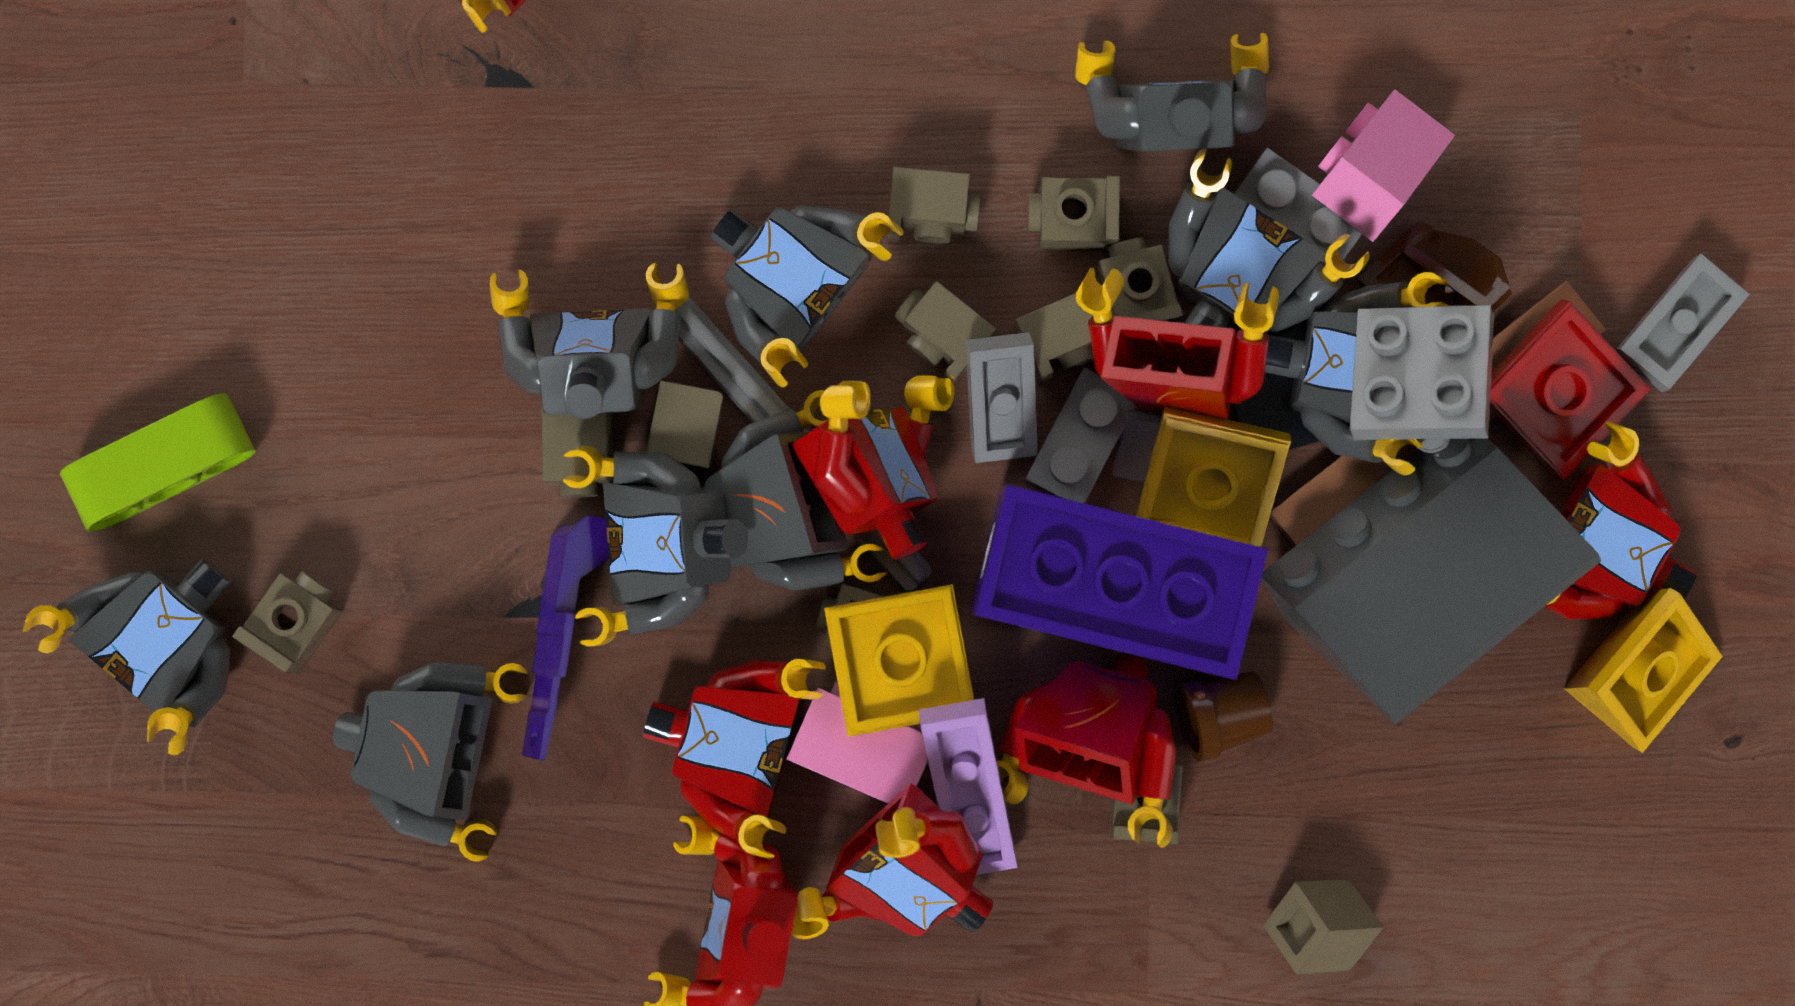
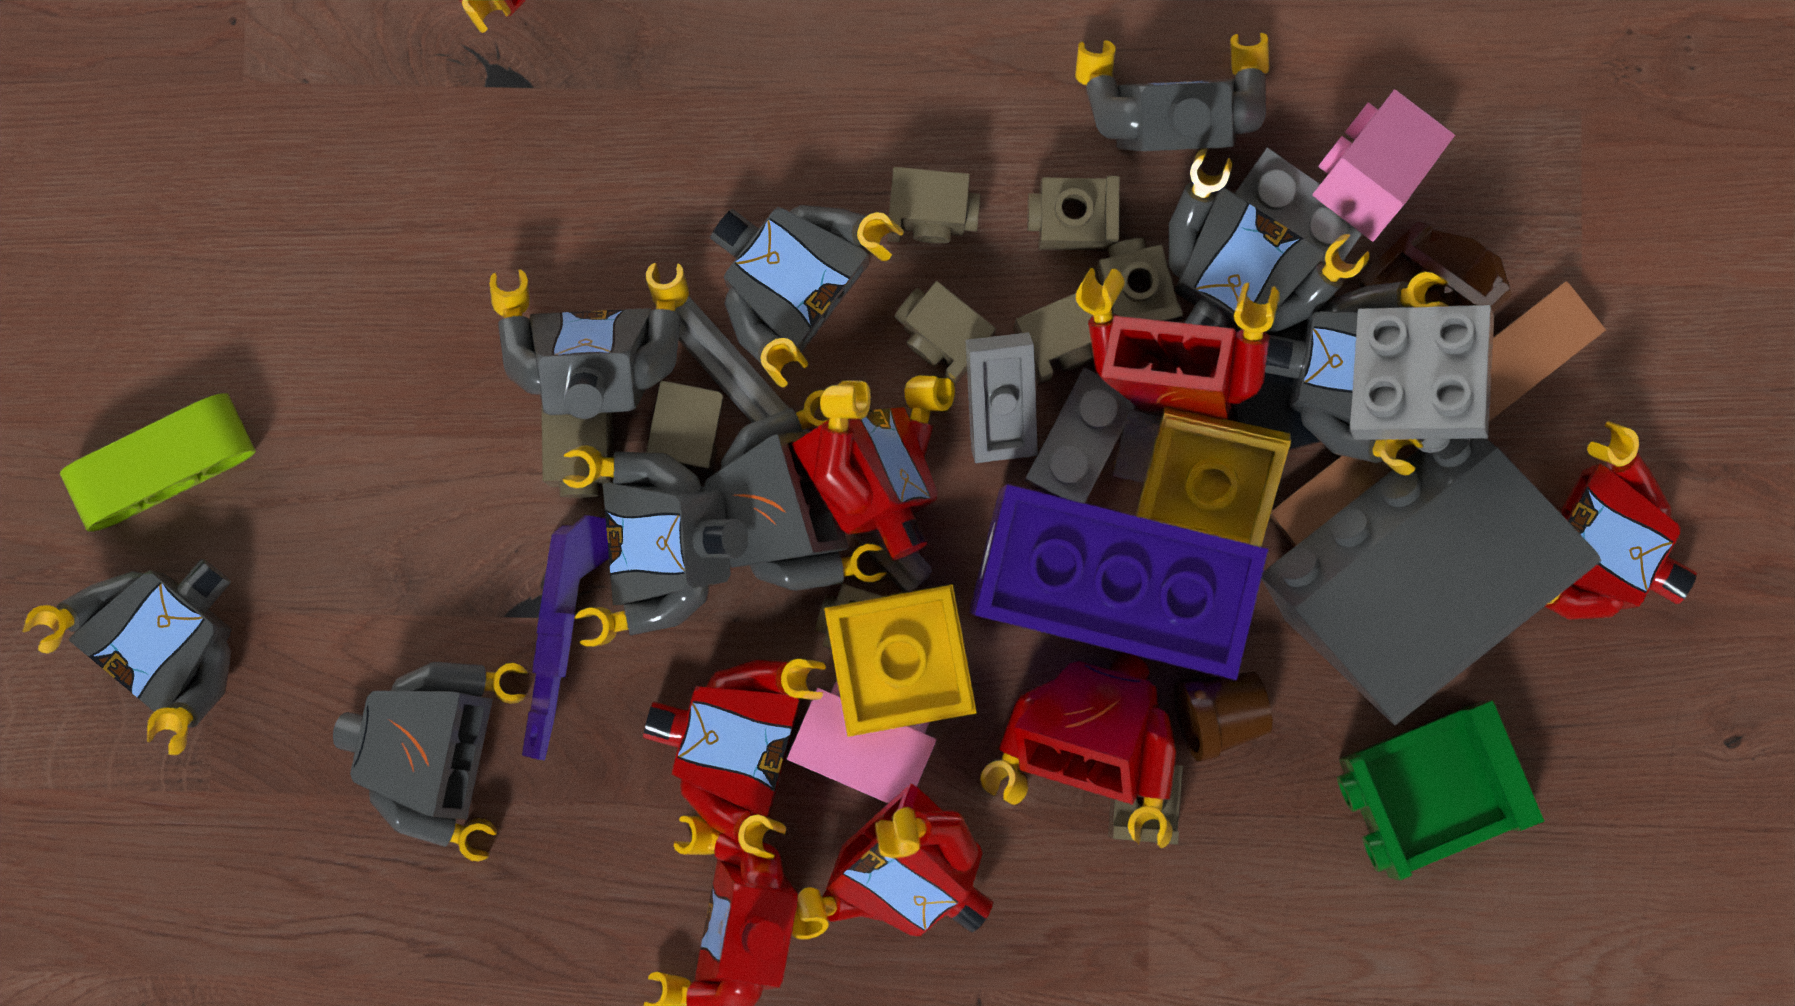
(294, 647): dark tan brick -> none
(969, 778): lavender plate -> none
(1322, 926): dark tan panel -> none
(1438, 790): none -> green panel
(1563, 389): red tile -> none
(1646, 668): yellow slope -> none
(1682, 323): light grey plate -> none

